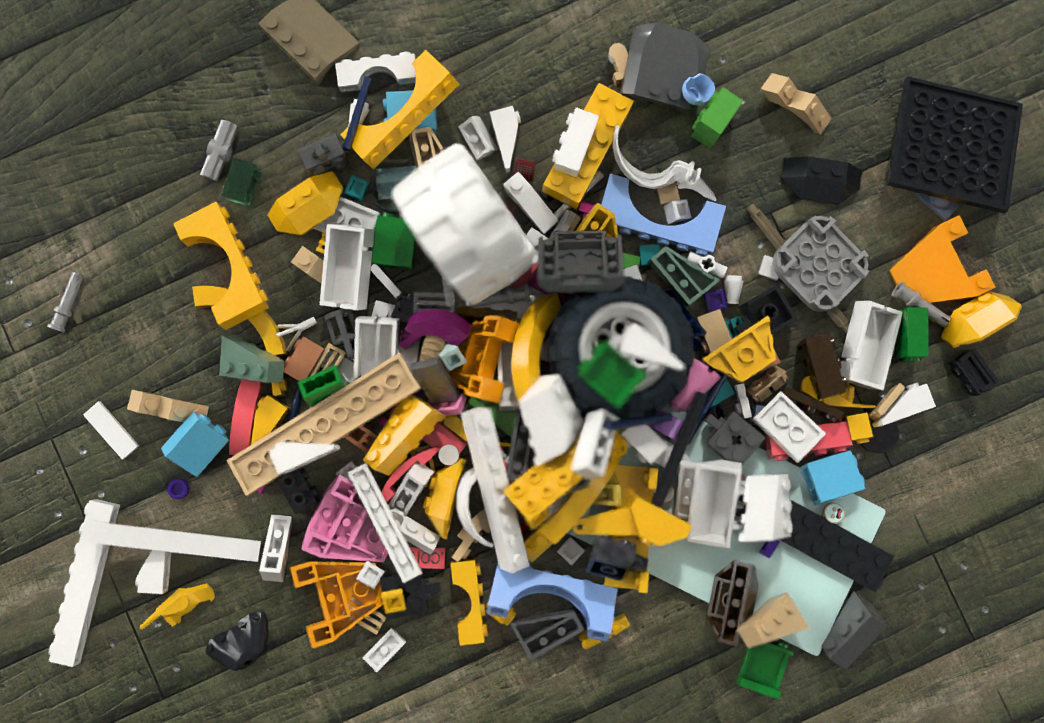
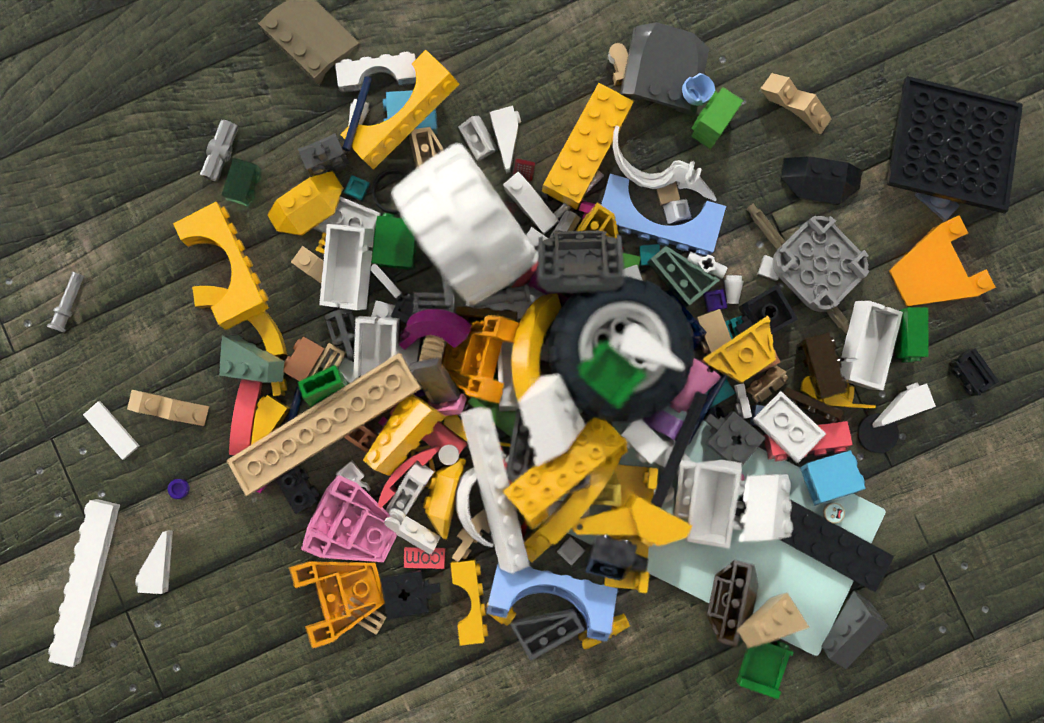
(174, 541): white tile -> none
(181, 603): yellow animal -> none
(195, 443): medium azure brick -> none
(240, 643): black piece -> none
(276, 549): white slope -> none
(292, 456): white slope -> none
(294, 327): white plant -> none
(370, 575): white tile -> none
(384, 649): white plate -> none
(385, 523): white tile -> none
(390, 177): clear light blue brick -> none
(393, 601): yellow tile -> none
(452, 357): light aqua slope -> none
(575, 142): white brick -> none
(594, 445): white brick -> none
(614, 425): dark blue bar -> none
(769, 547): dark purple tile -> none
(860, 428): yellow brick -> none
(887, 401): tan tile -> none
(913, 299): light grey pin -> none
(980, 318): yellow wedge -> none

